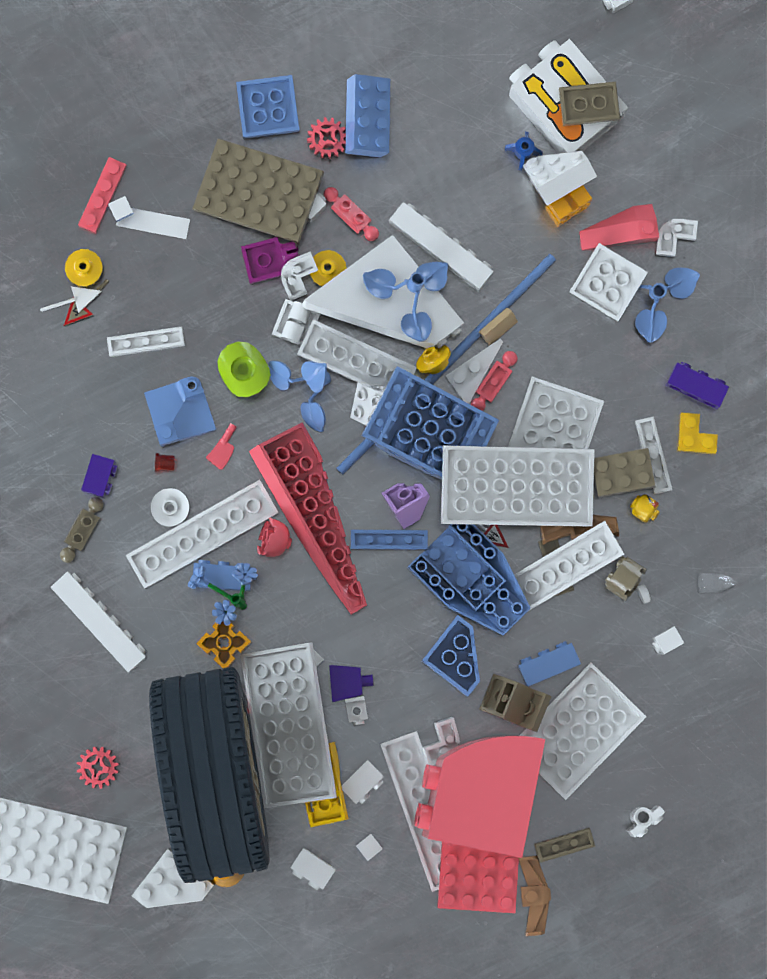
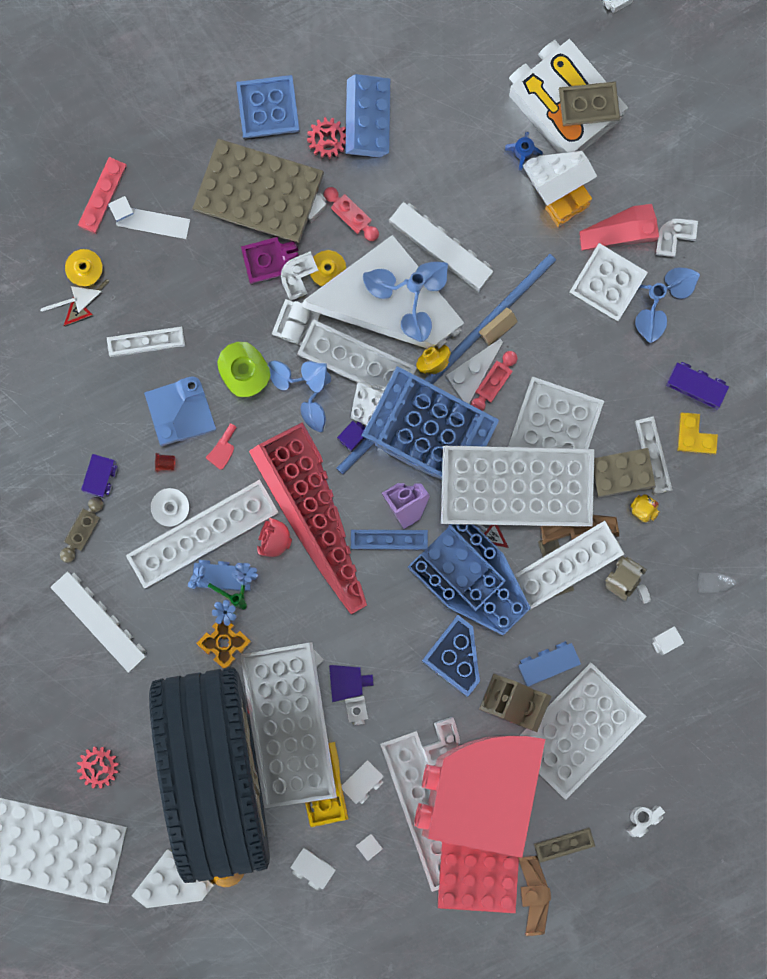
(351, 435): none -> dark purple brick

